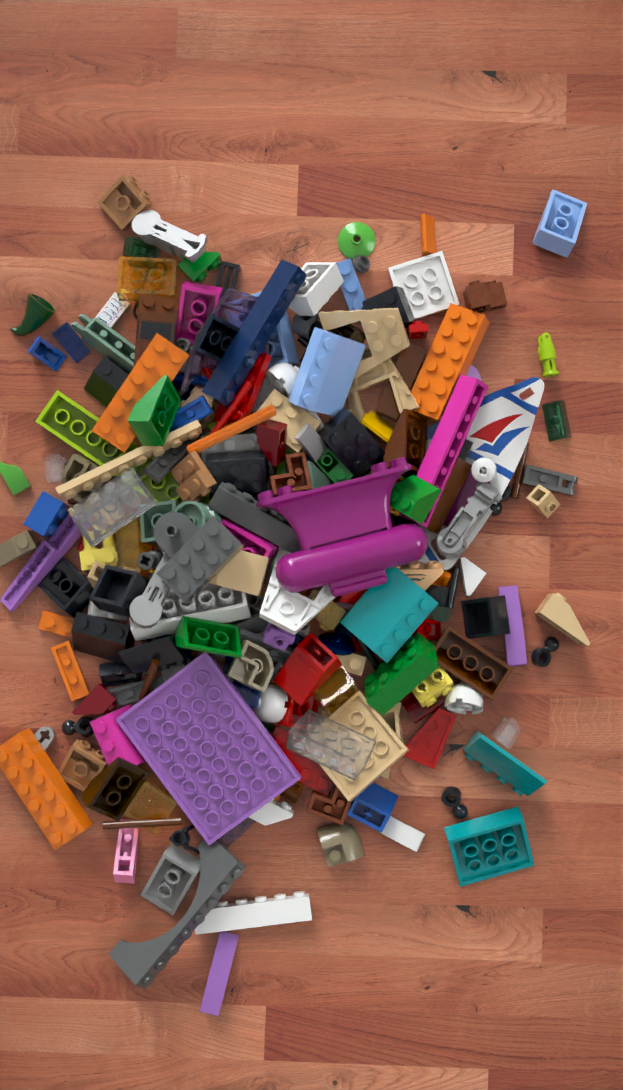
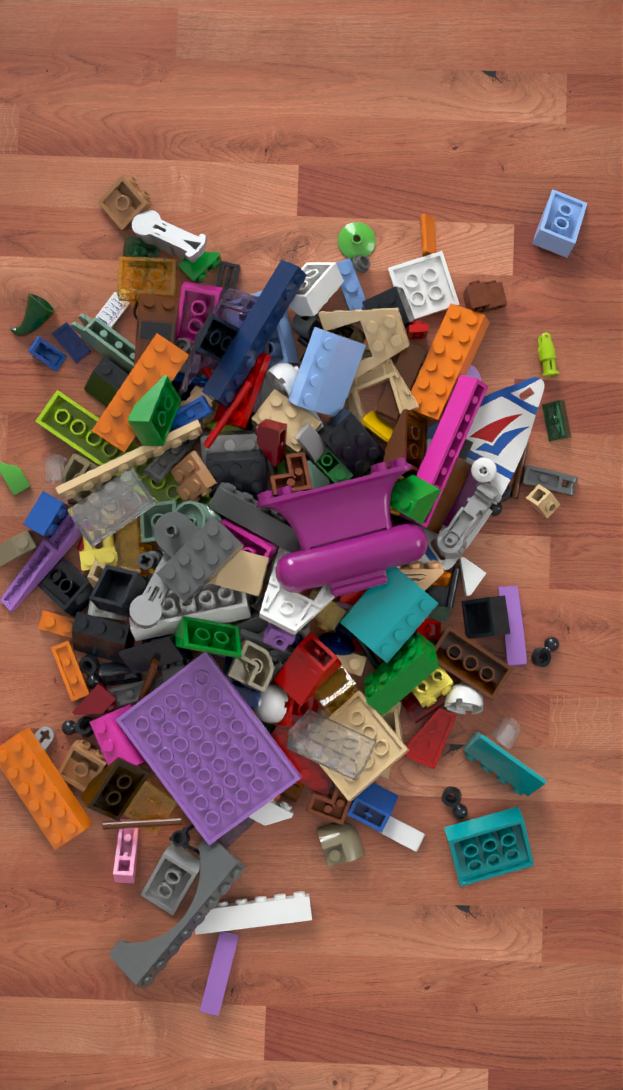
(89, 665): none -> black plate
(232, 429): orange axle -> none
(561, 616): tan slope -> none

